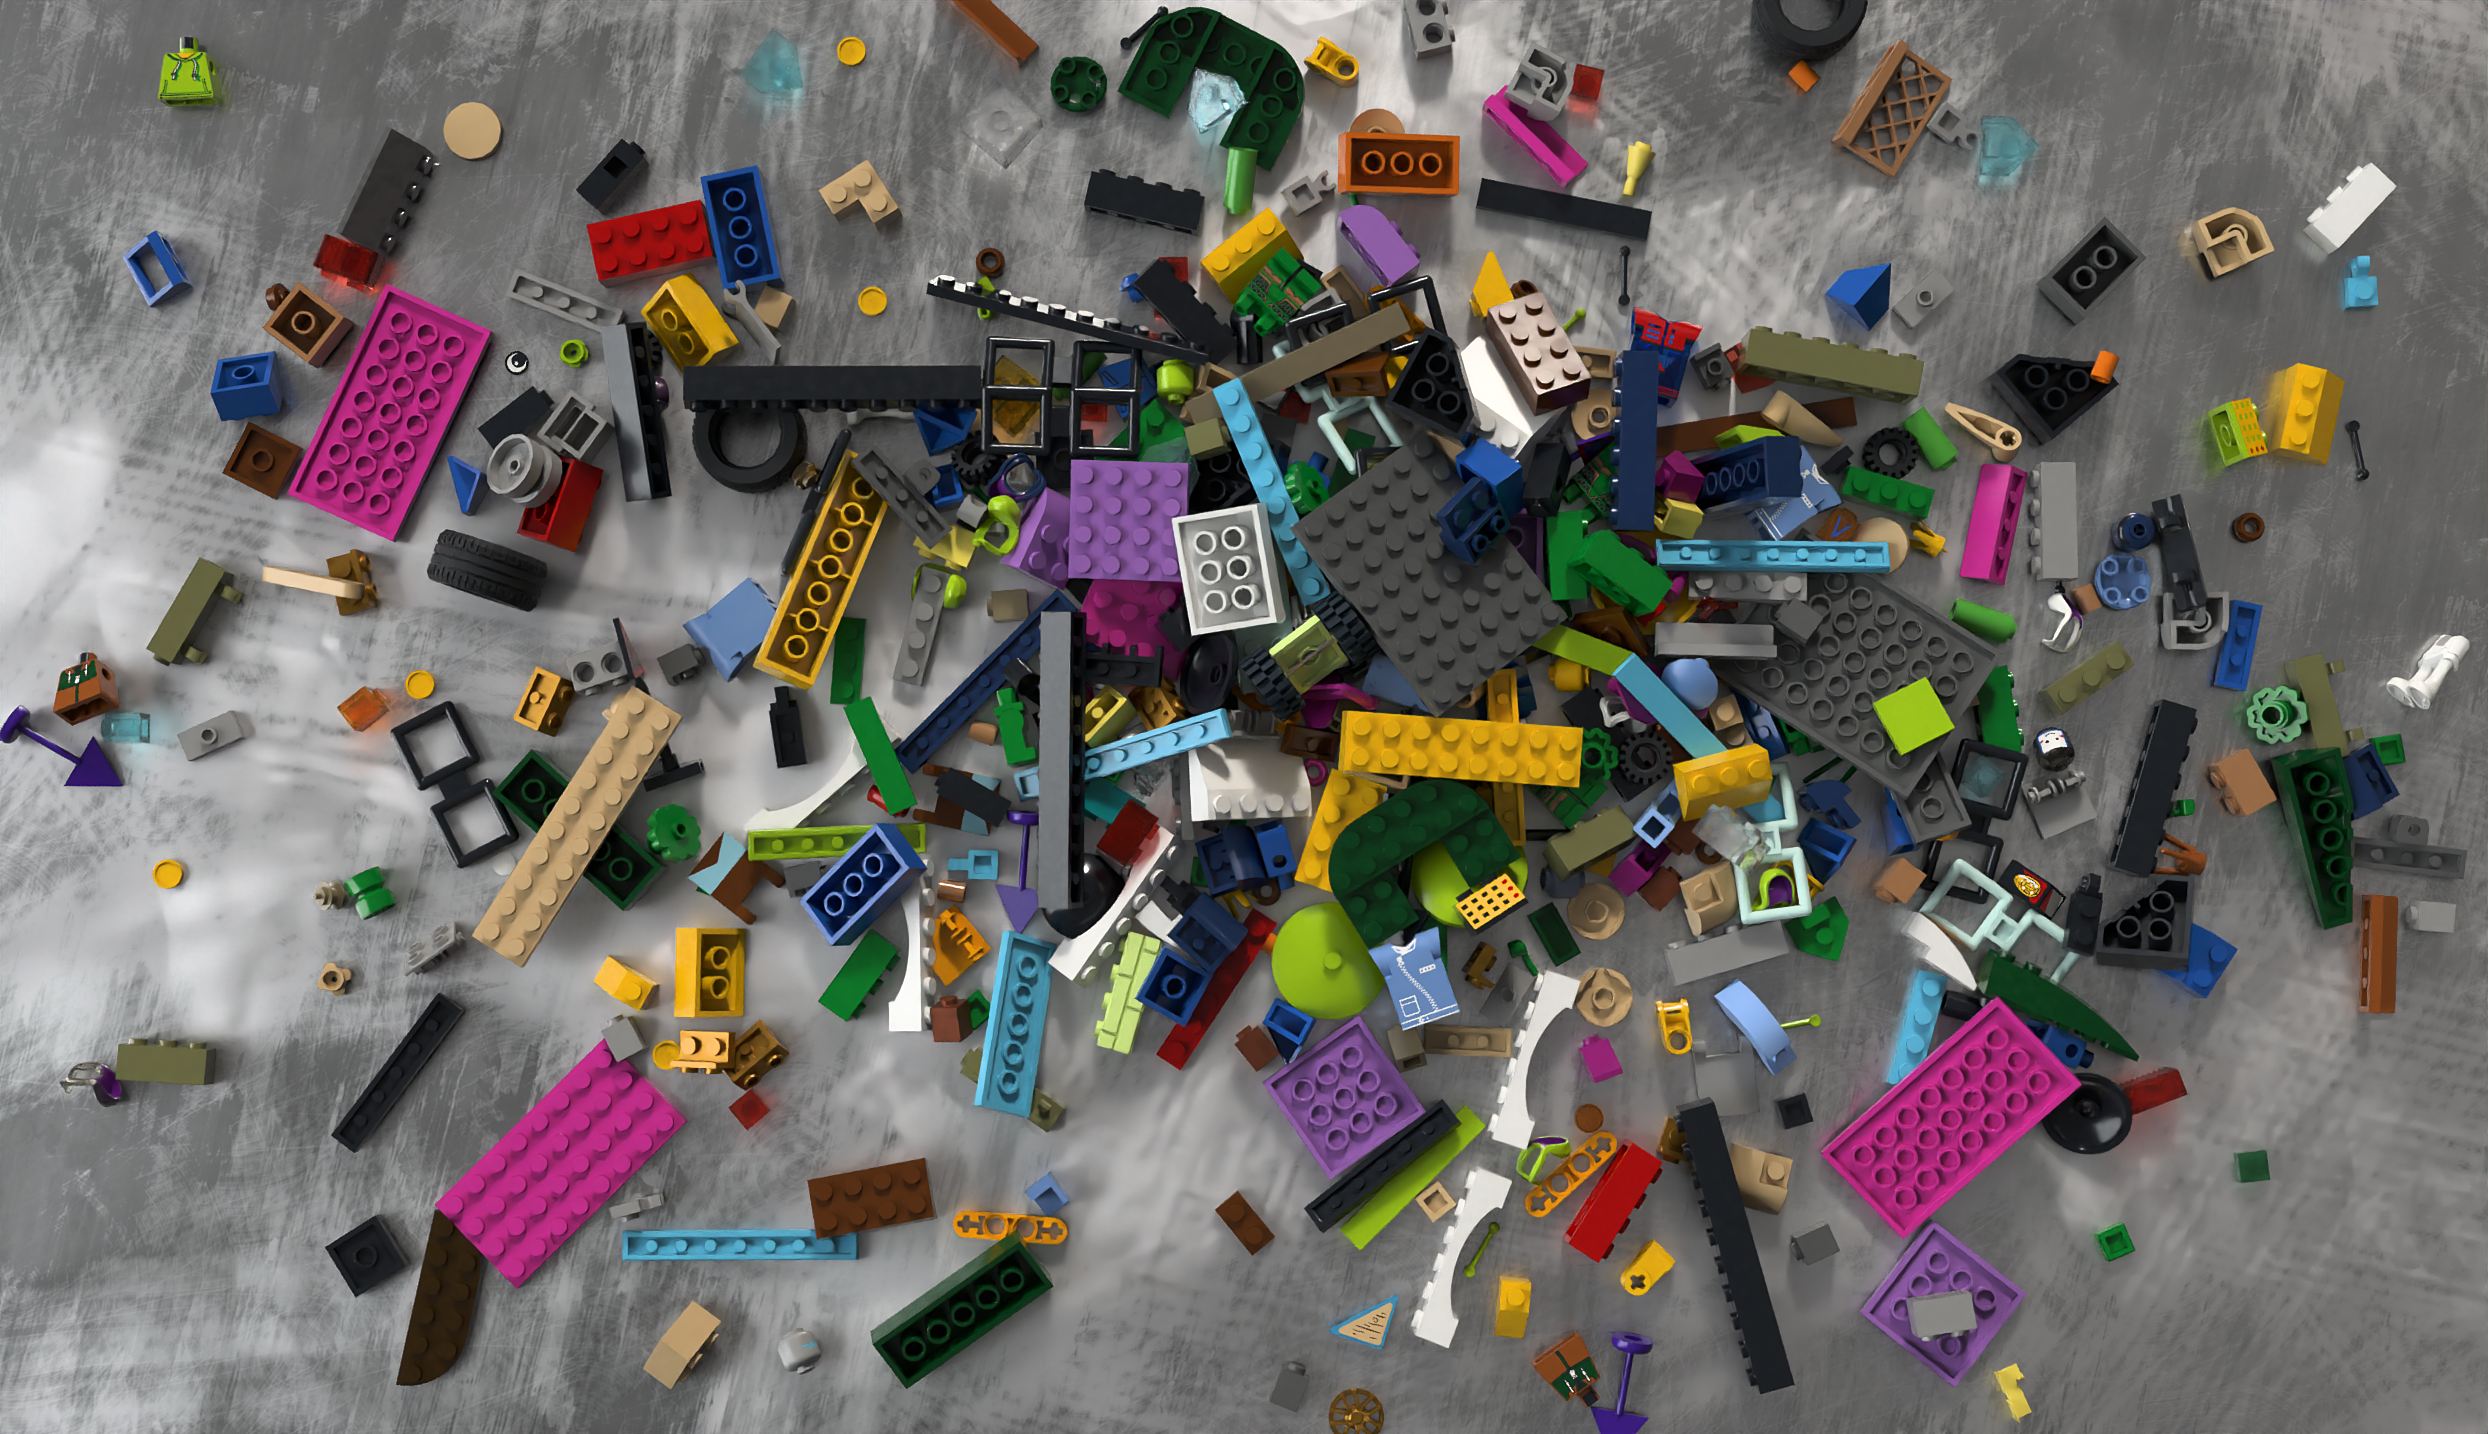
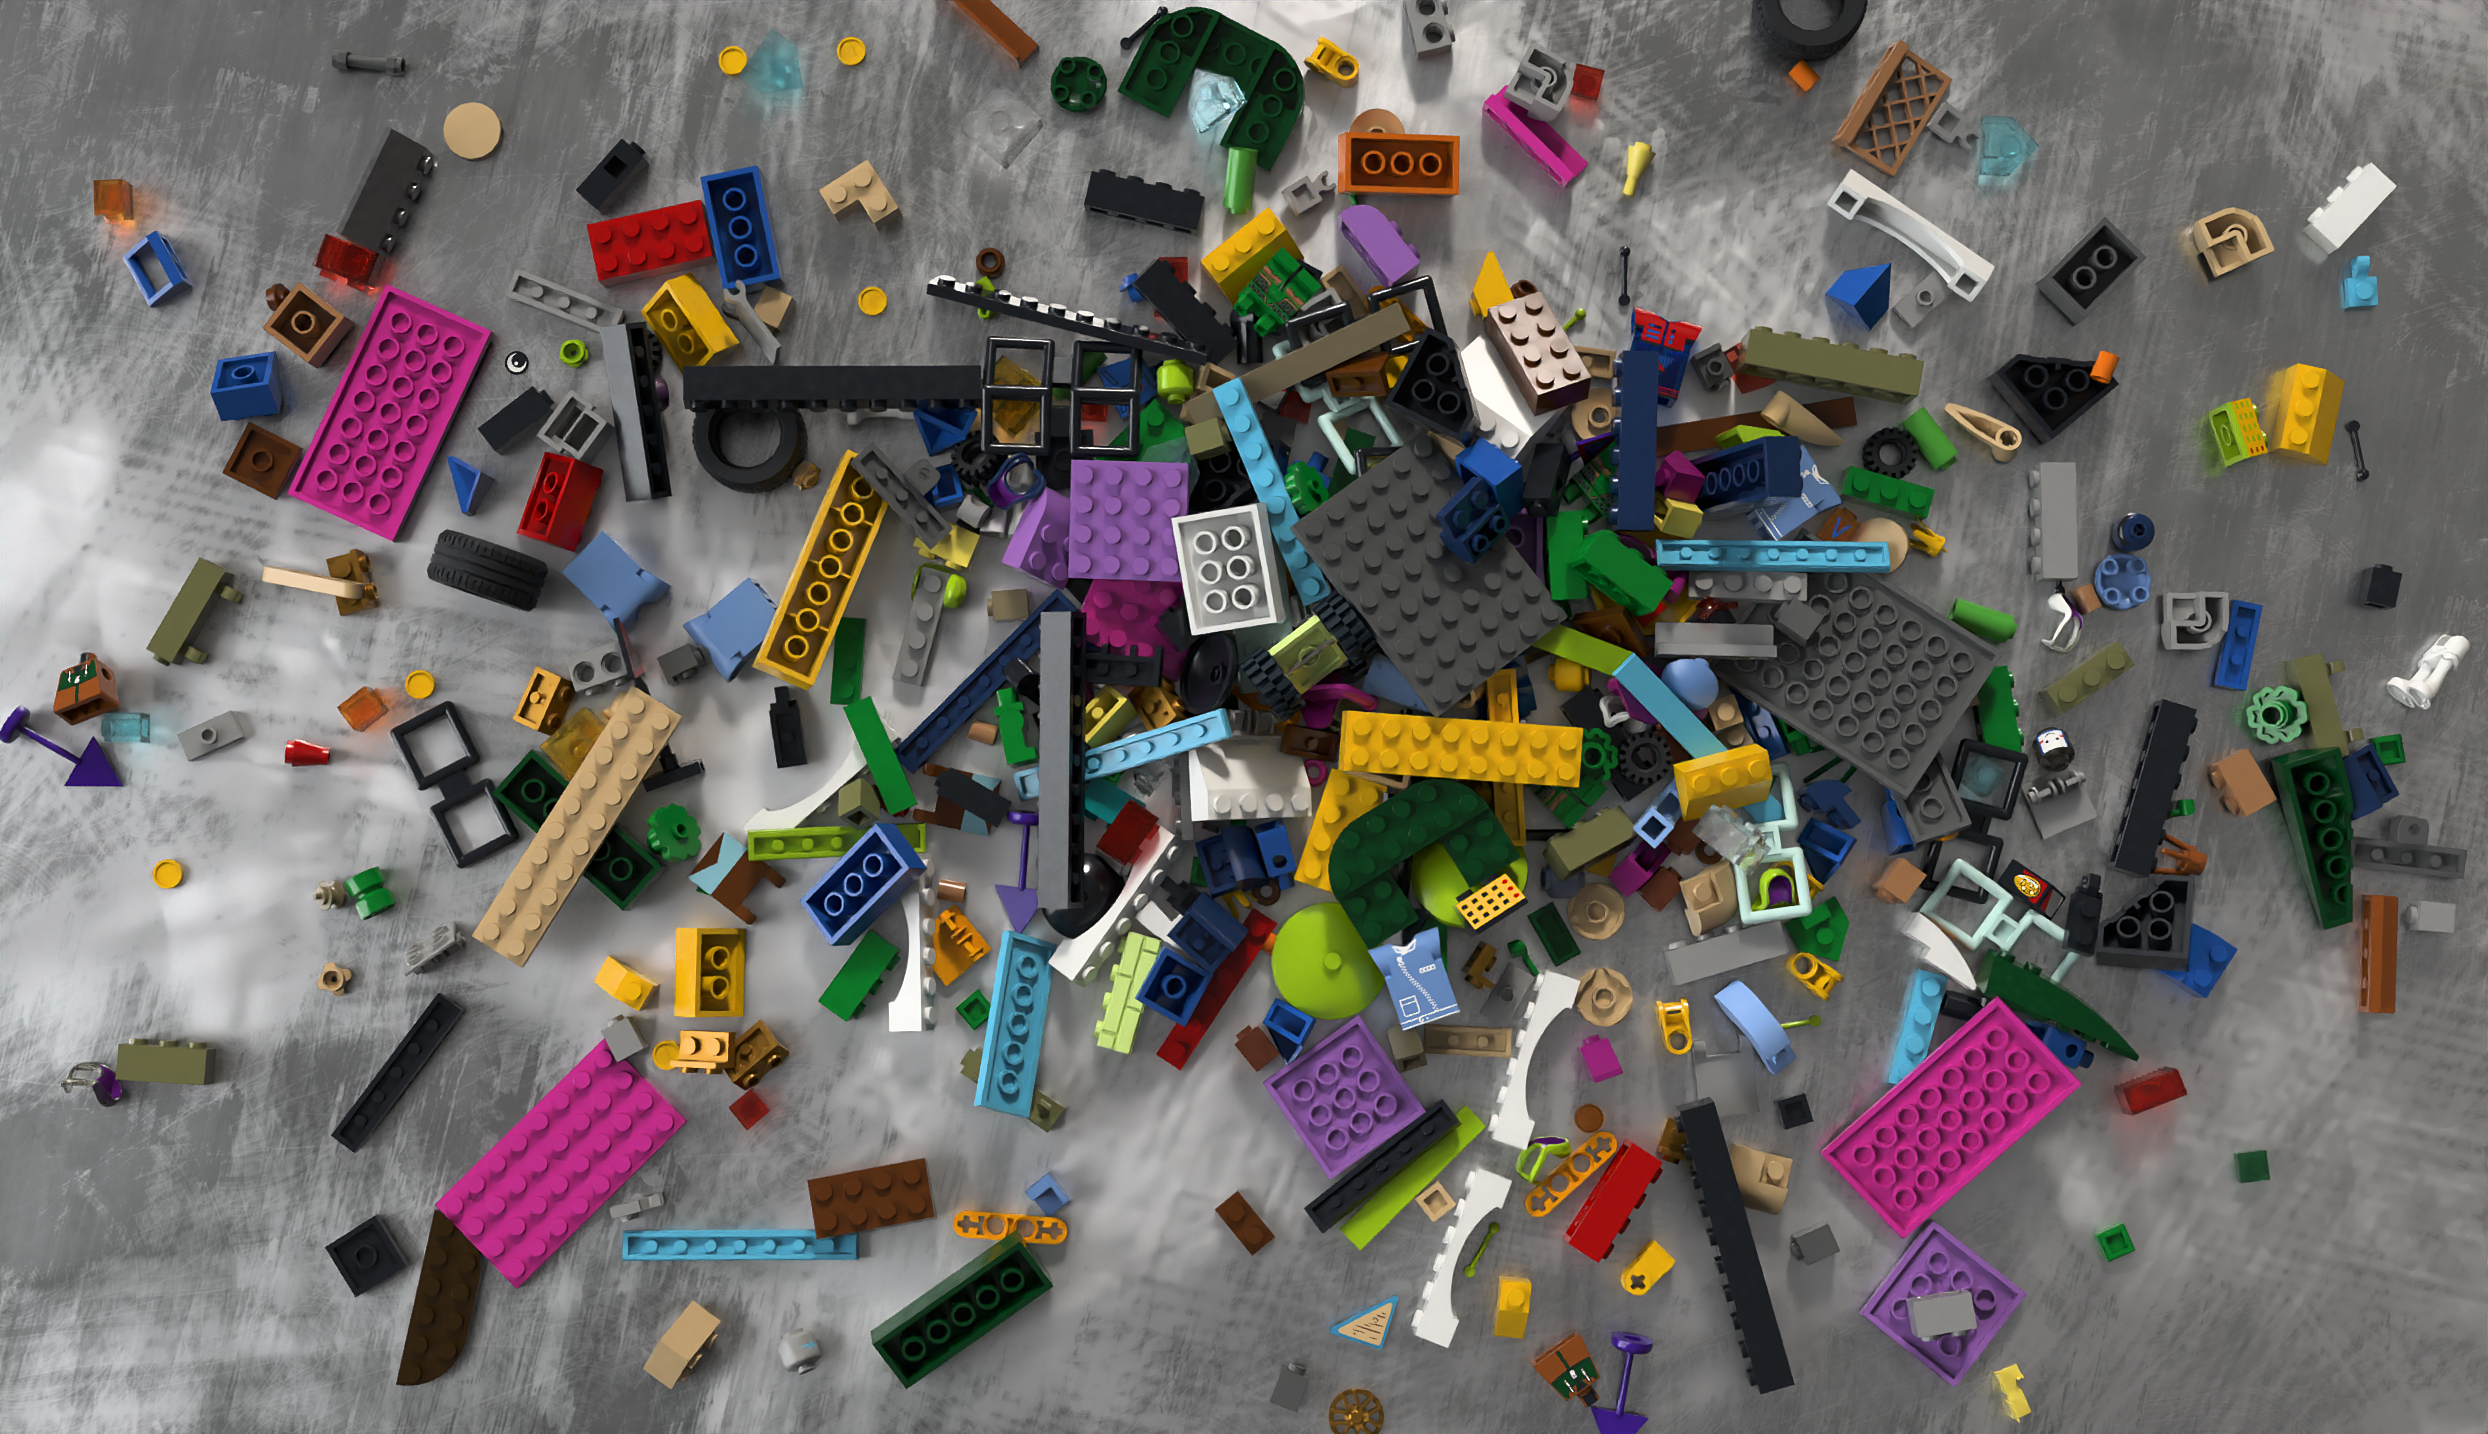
(113, 200): none -> clear orange brick
(189, 77): lime torso -> none
(305, 754): none -> red cone
(344, 60): none -> dark grey bar
(503, 863): white sticker -> none
(524, 470): light grey wheel -> none
(574, 741): none -> clear yellow slope
(614, 580): none -> medium blue piece
(732, 60): none -> yellow piece
(804, 877): dark grey brick -> none
(812, 501): black bar -> none
(859, 804): none -> olive brick
(951, 1019): copper brick -> none
(980, 864): medium azure plate -> none
(1005, 511): lime piece -> none
(1564, 209): black tile -> none
(1818, 976): none -> yellow piece
(1838, 462): black plate -> none
(1913, 716): lime tile -> none
(1956, 263): none -> white arch
(1993, 523): dark pink panel -> none
(2093, 1127): black dish -> none
(2180, 553): black hinge -> none
(2257, 524): reddish brown plate -> none
(2379, 587): none -> black brick

